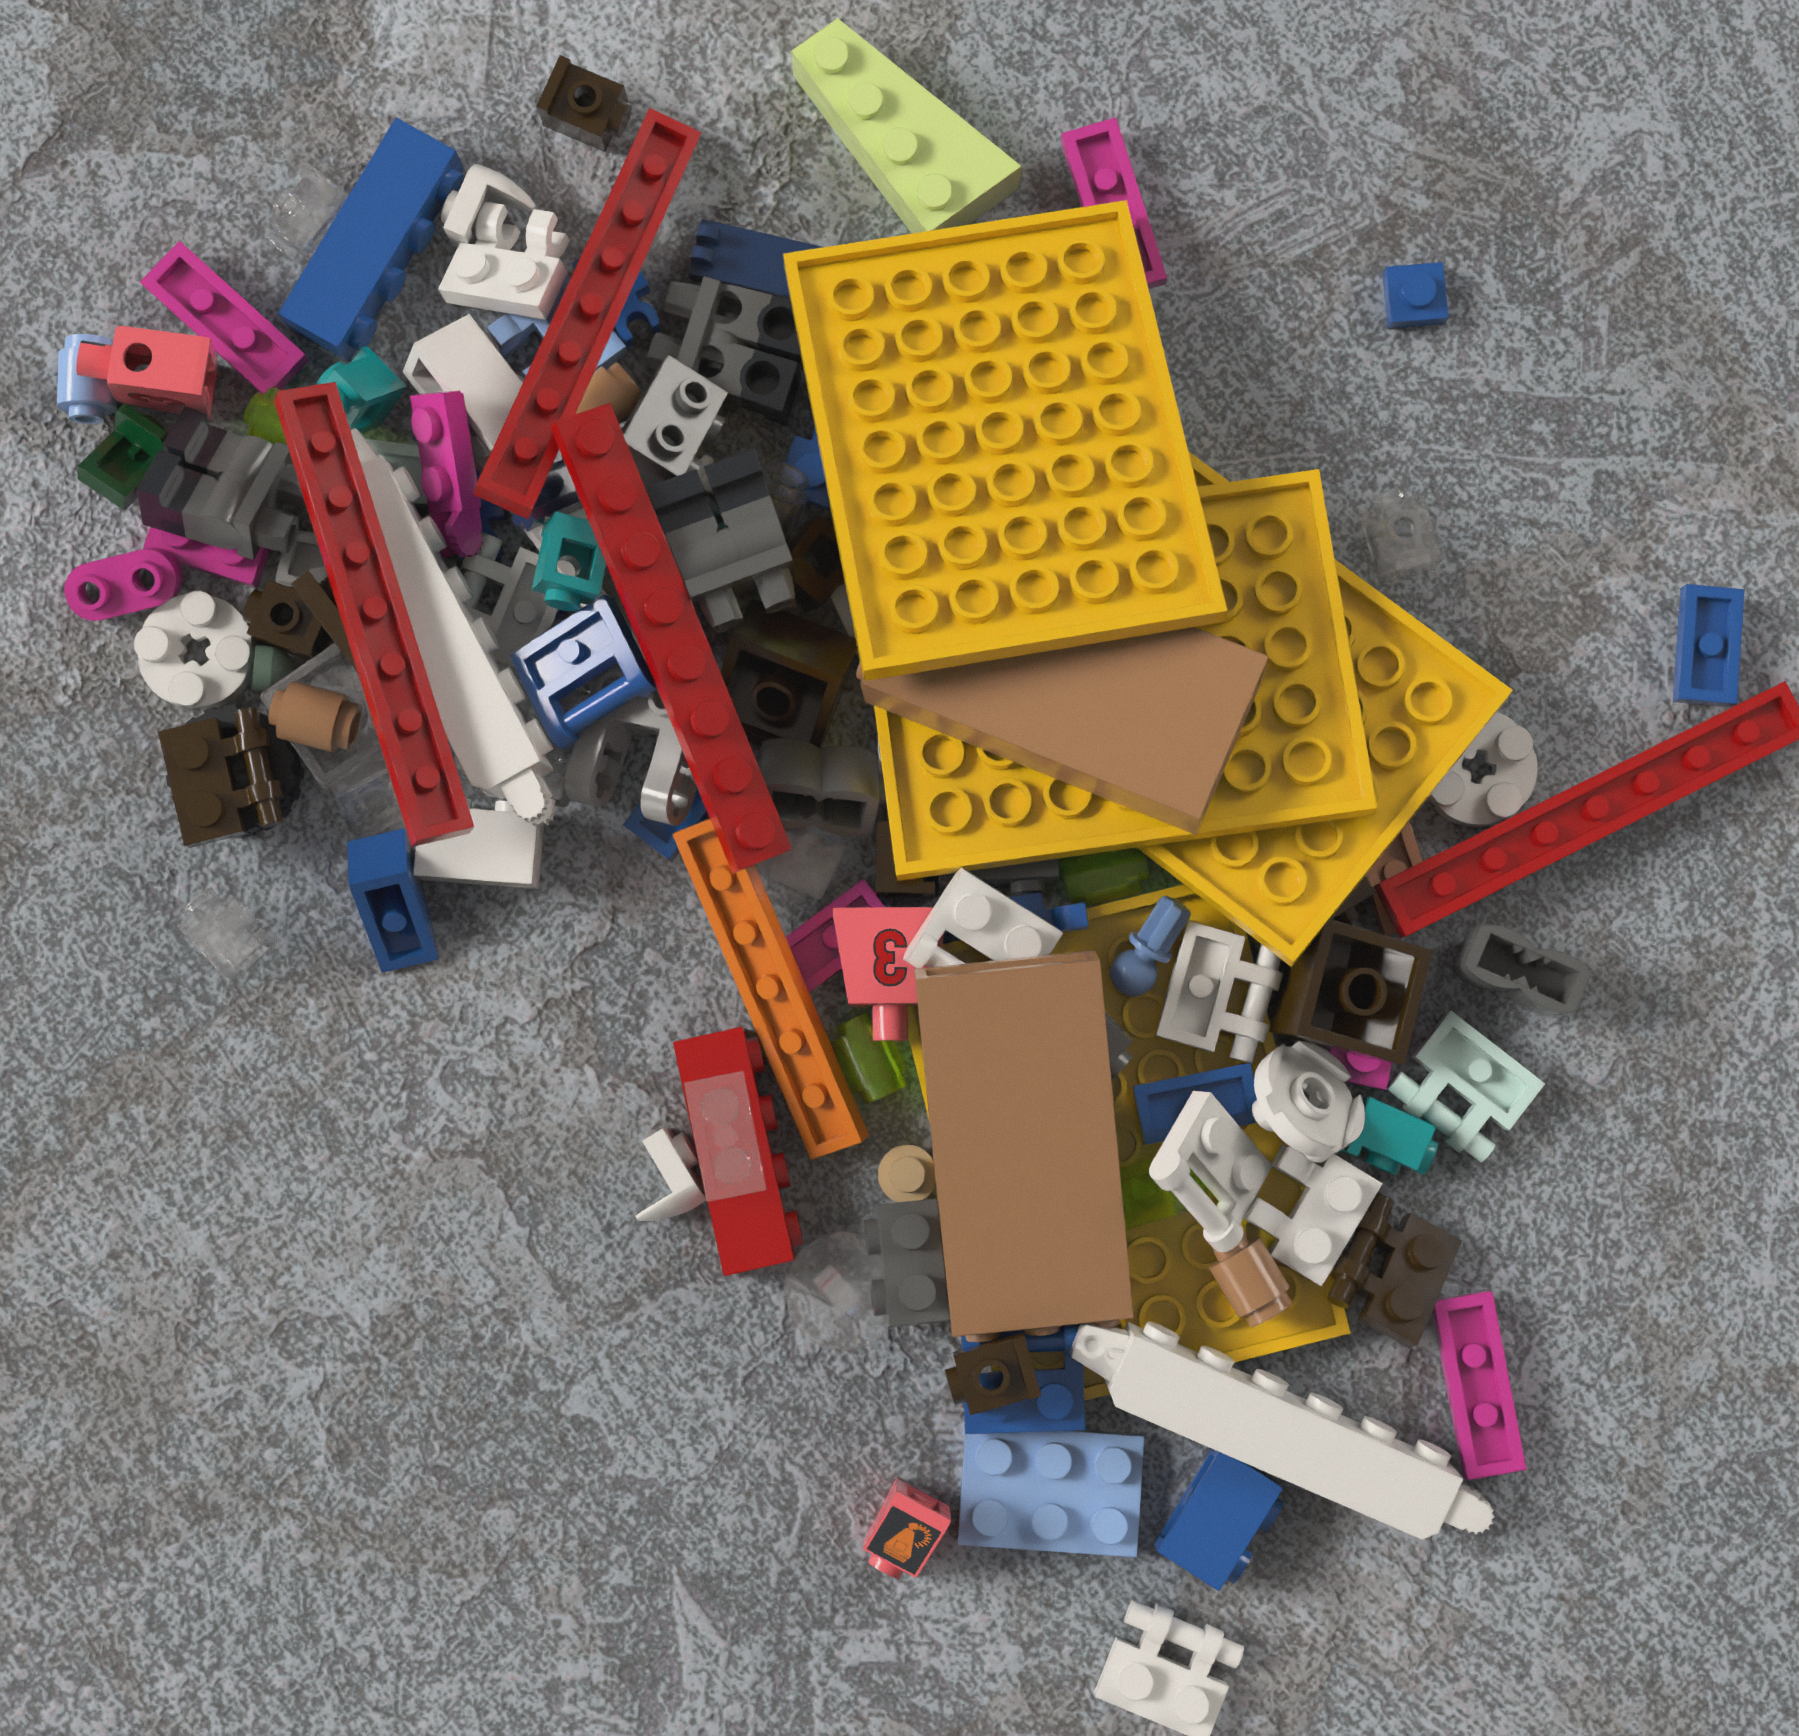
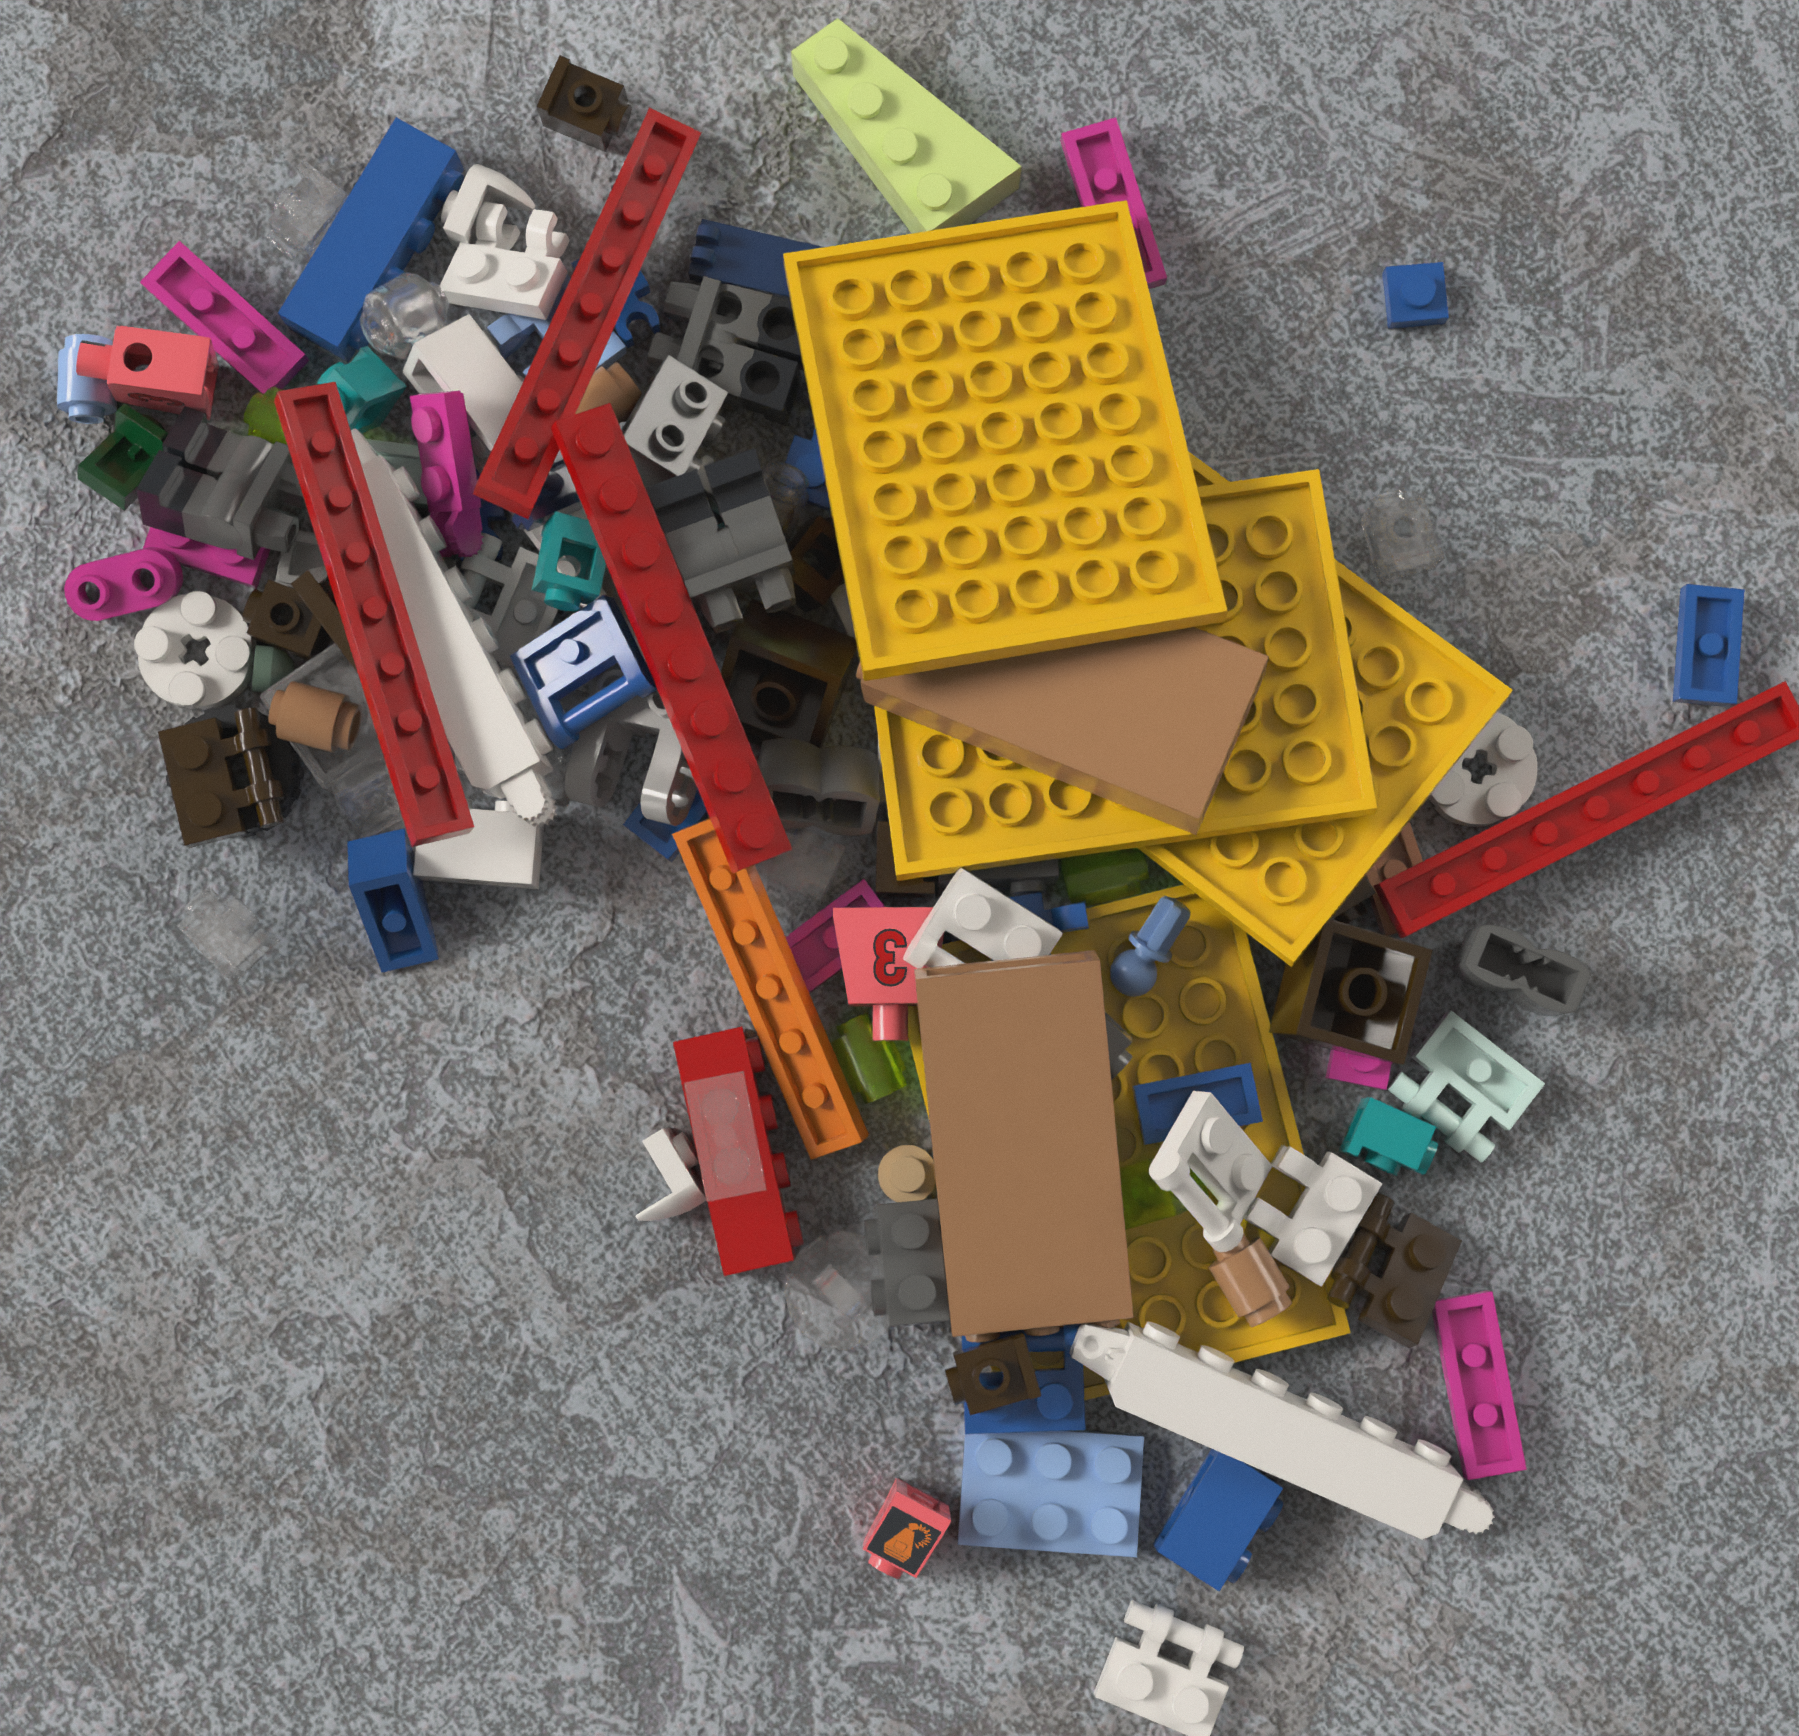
(403, 314): none -> clear head
(1201, 989): white plate -> none
(1313, 1126): white plate -> none

